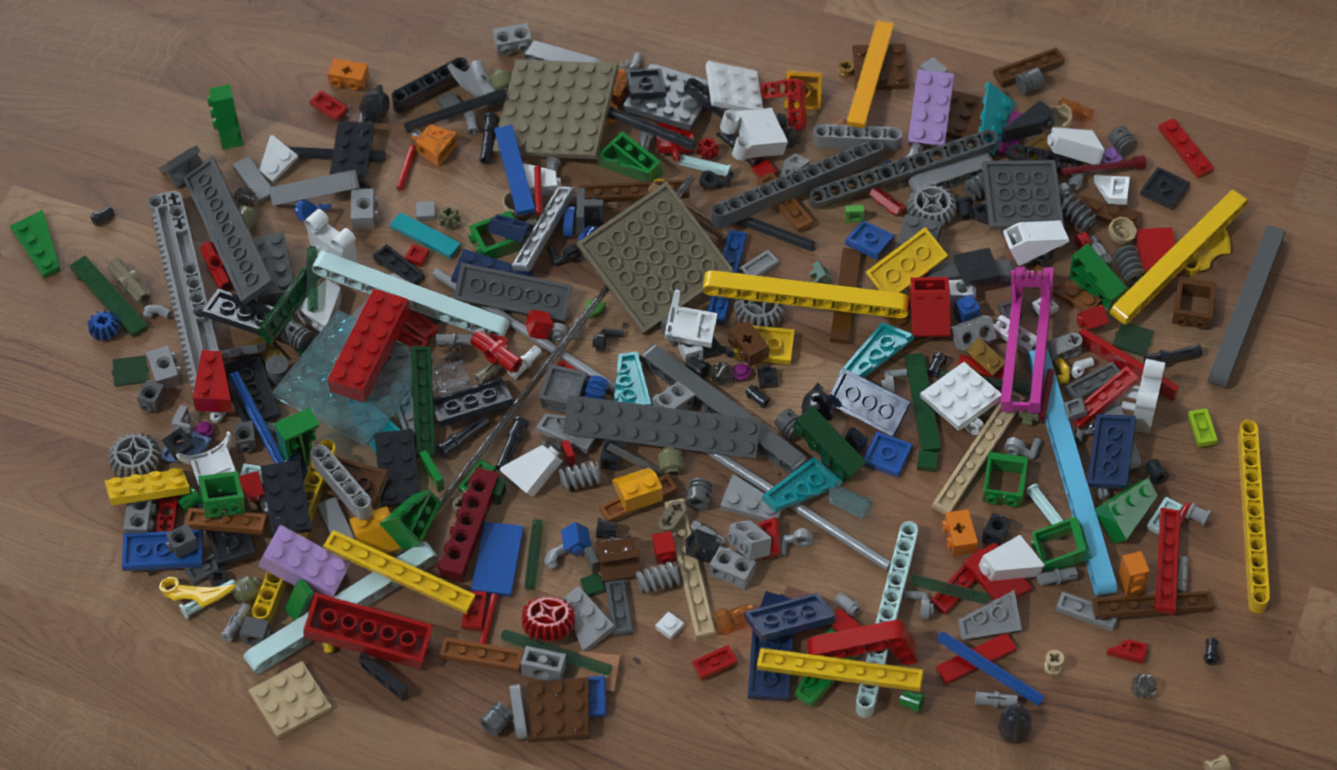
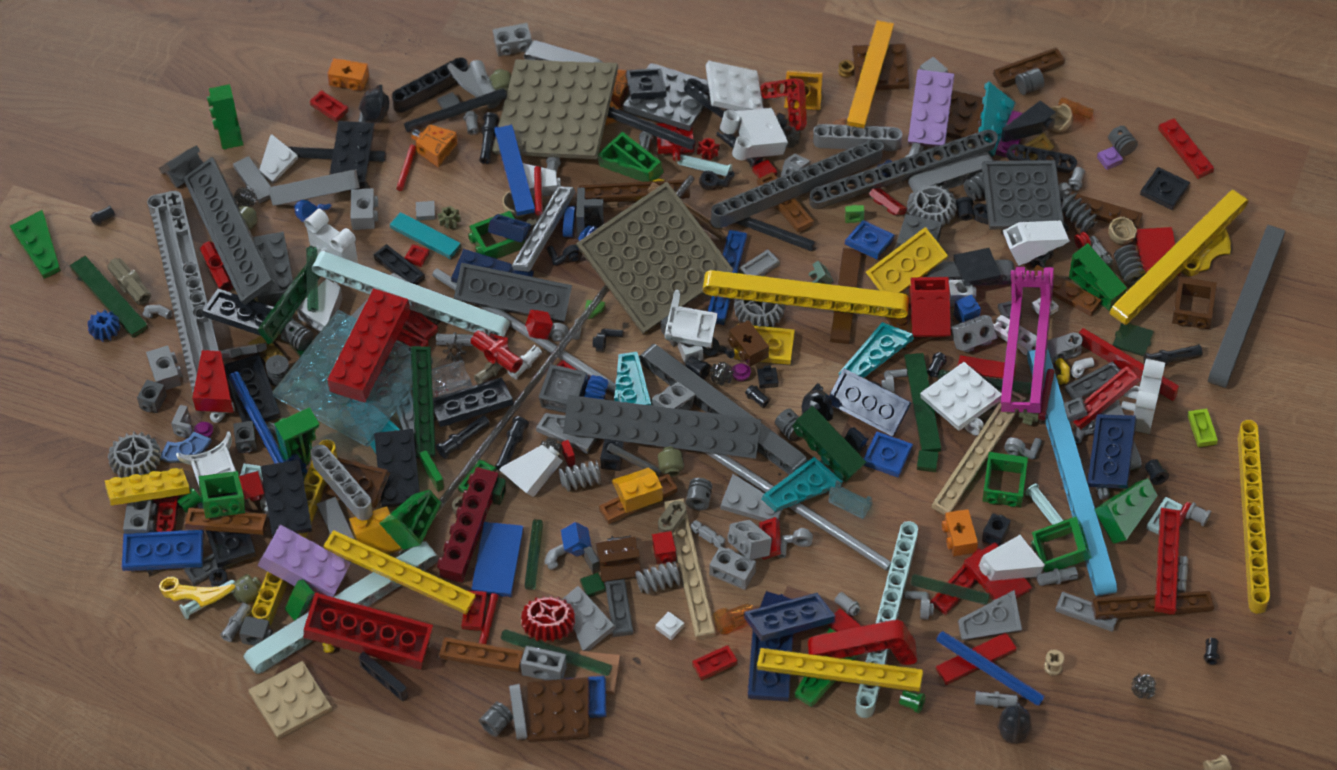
(130, 371): clear green piece -> none
(170, 442): black brick -> none
(183, 534): dark grey brick -> none
(606, 528): black bush -> none
(634, 64): light grey arm -> none
(701, 545): black brick -> none
(985, 357): pearl gold plate -> none
(1076, 144): white slope -> none
(1092, 318): red brick -> none
(1113, 188): white wing -> none
(1129, 650): red tile -> none
(1133, 573): orange brick -> none
(1138, 163): dark red piece -> none

